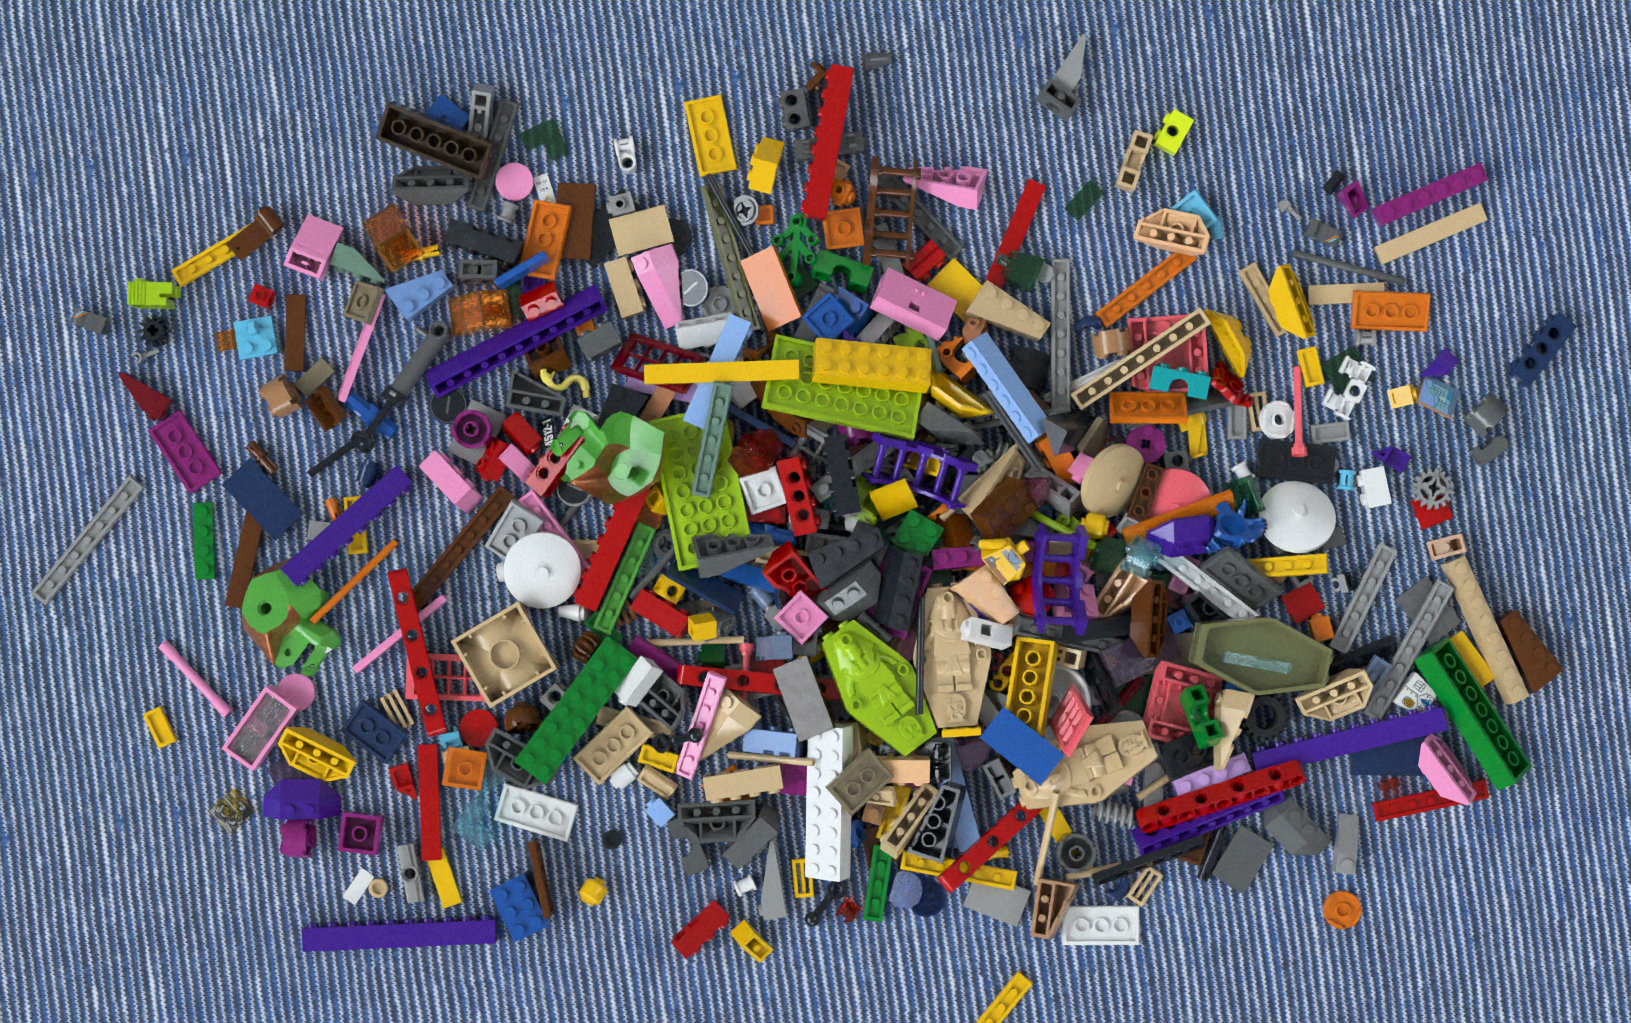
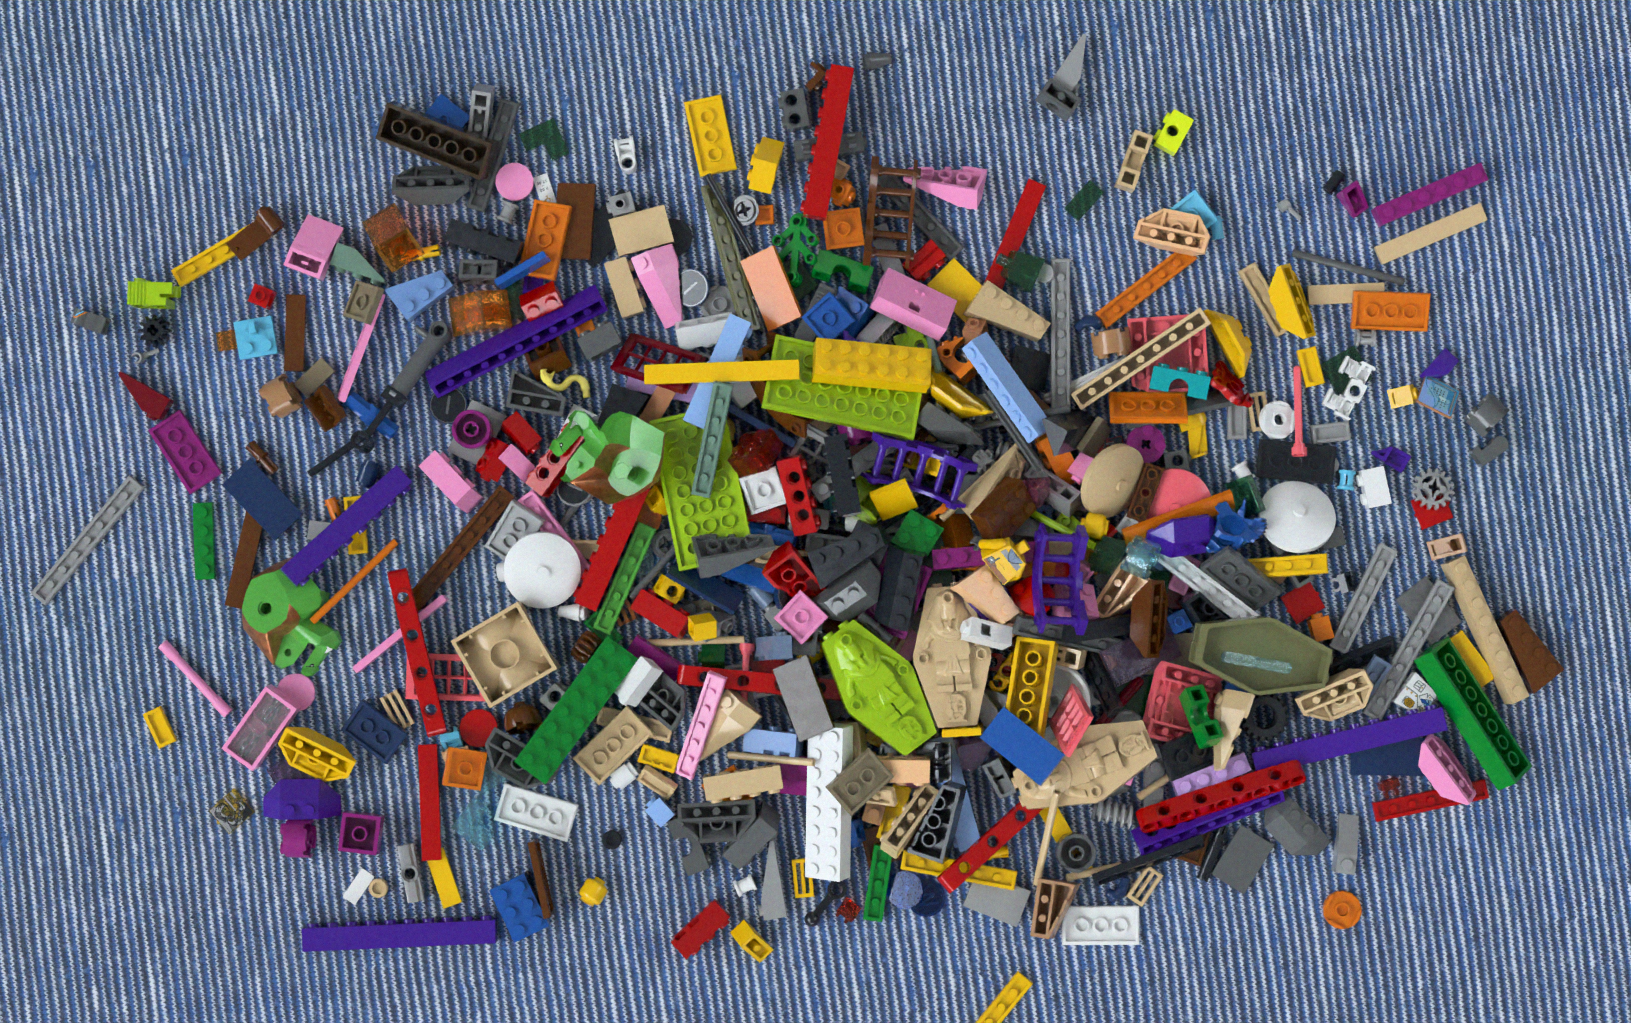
(403, 779): red slope -> none
(547, 431): black sticker -> none
(693, 735): black piece -> none
(920, 655): black piece -> none
(1322, 233): dark grey leg -> none
(1563, 329): dark blue brick -> none

